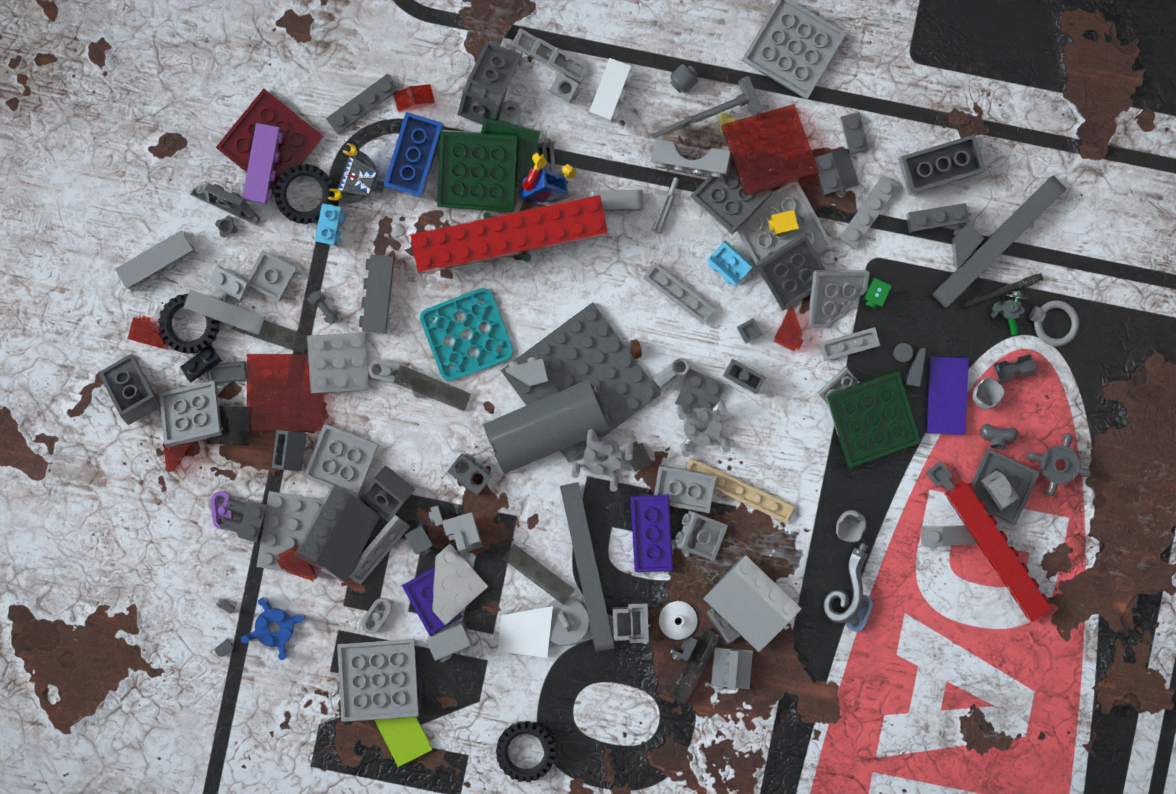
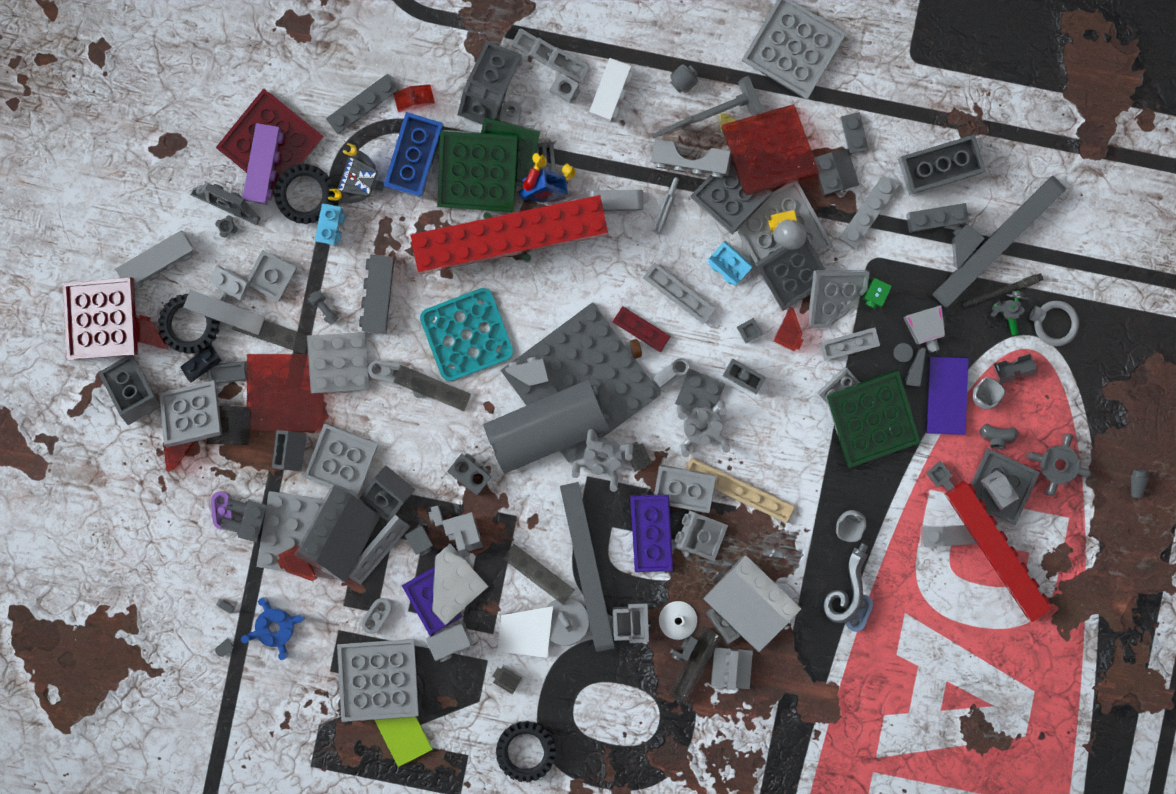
(100, 318): none -> plate
(507, 678): none -> clear smoke brick
(641, 329): none -> dark red tile
(790, 234): none -> light grey hair
(927, 327): none -> light grey torso
(1139, 481): none -> dark grey cone

